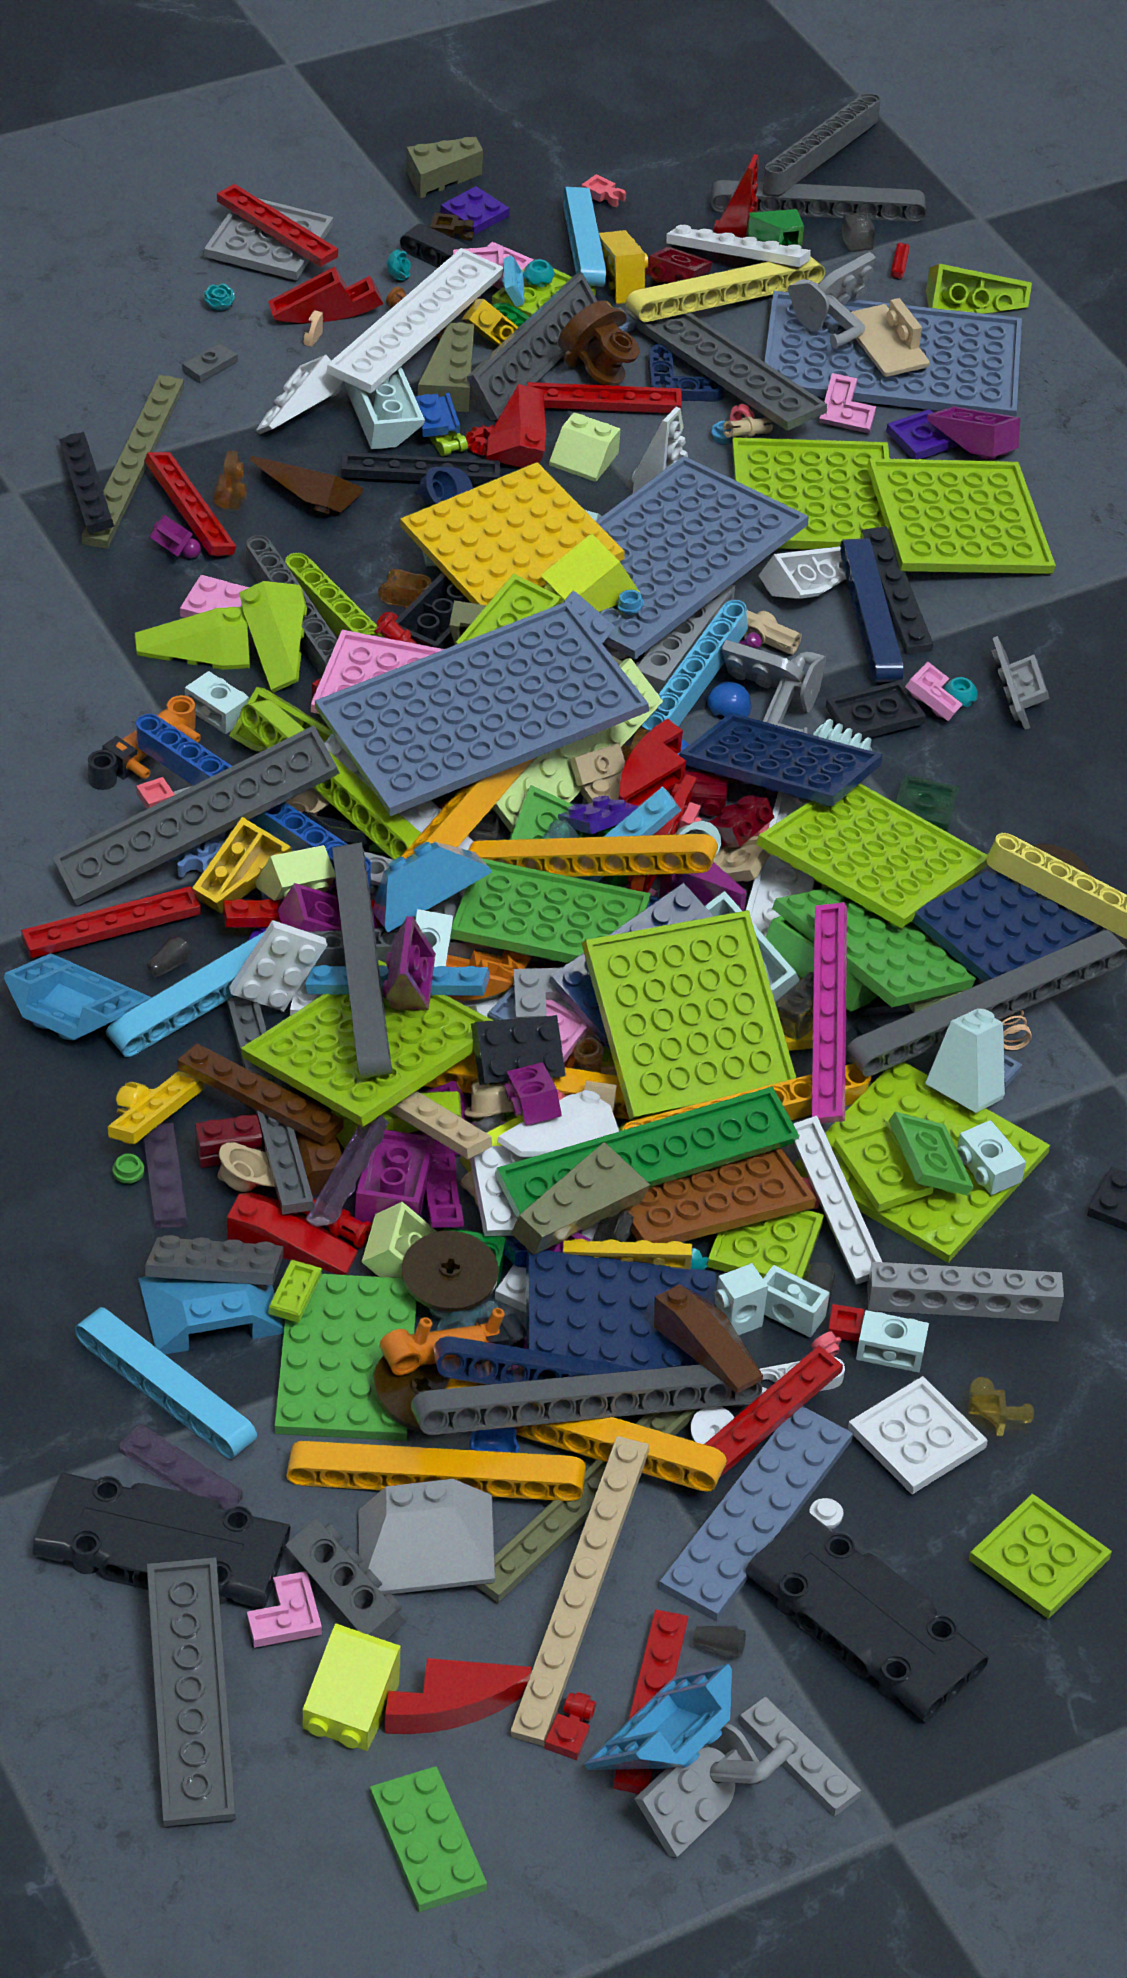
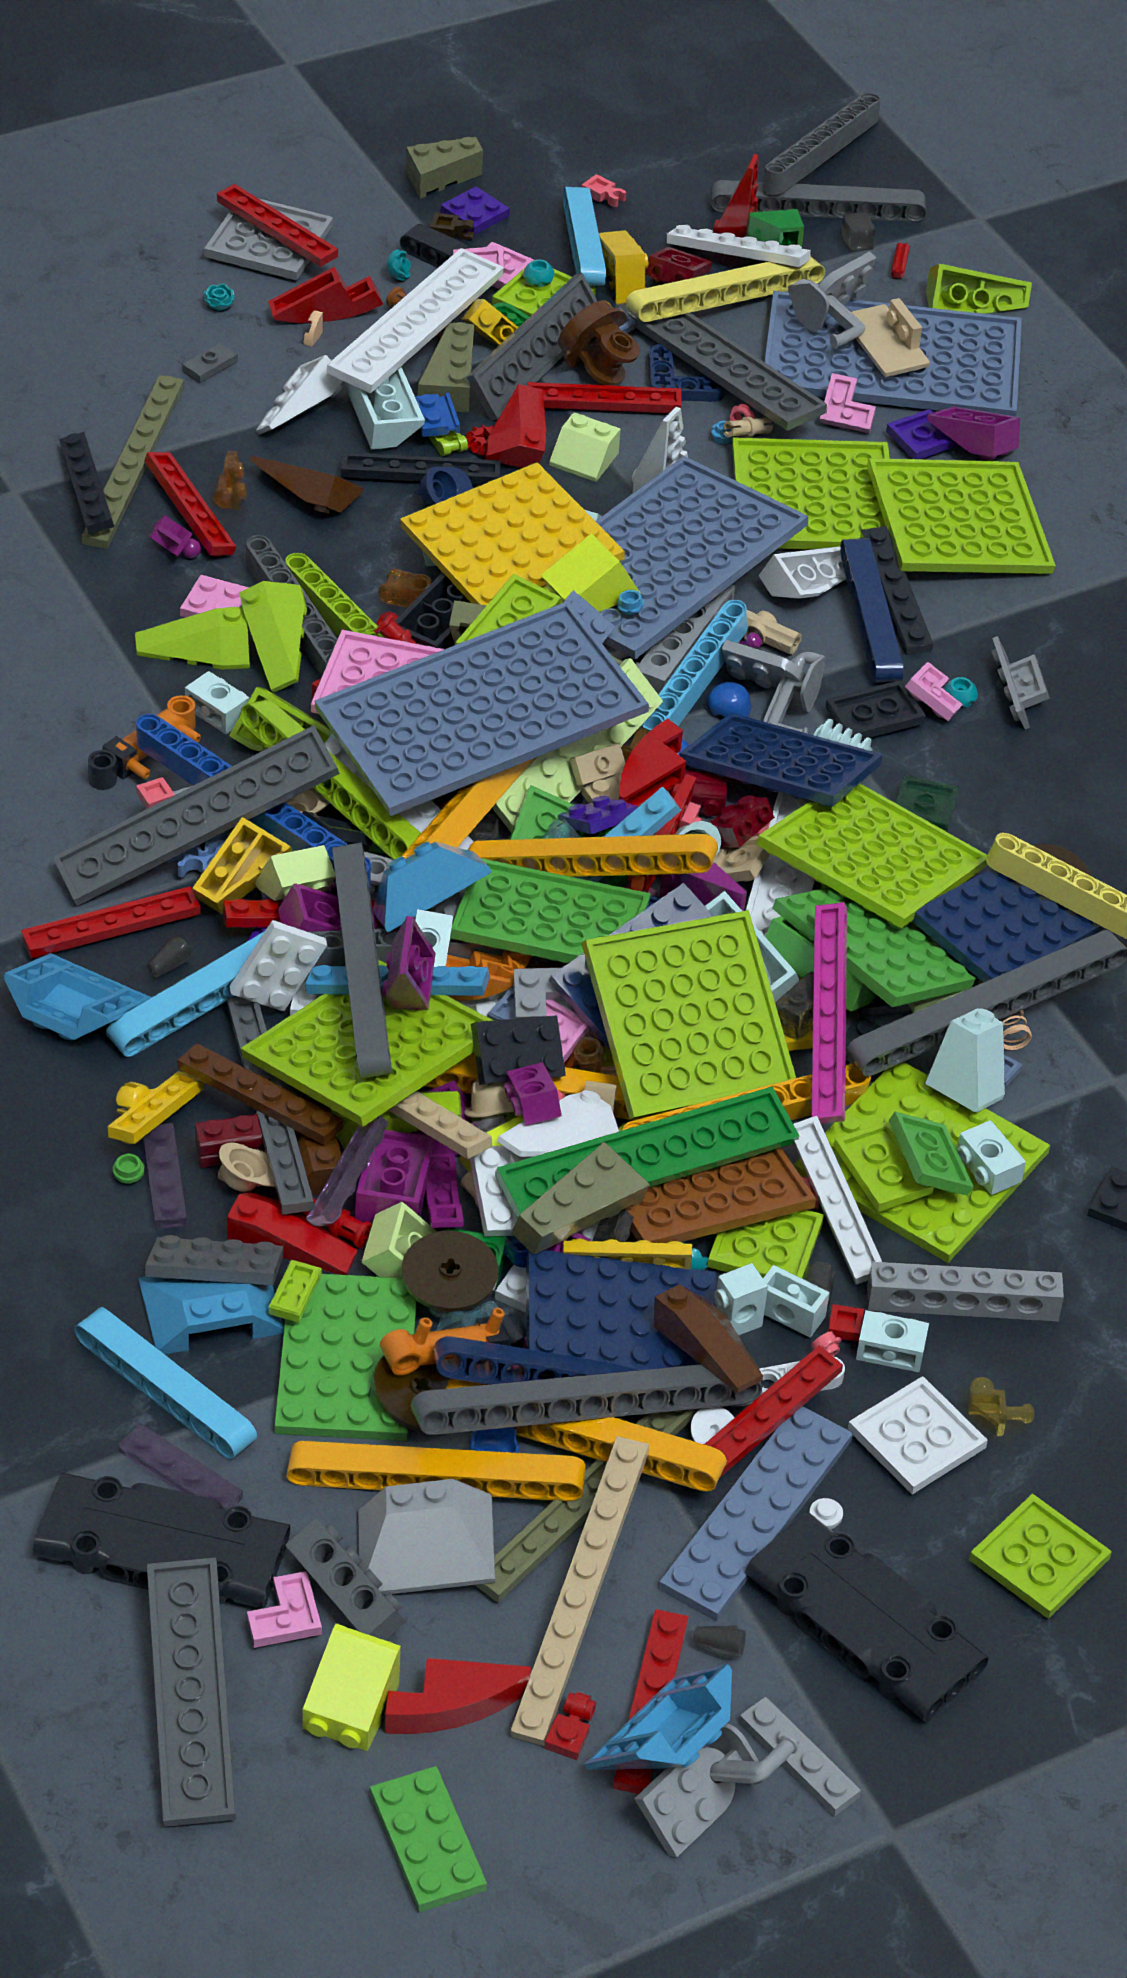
(513, 280): medium azure plate -> none

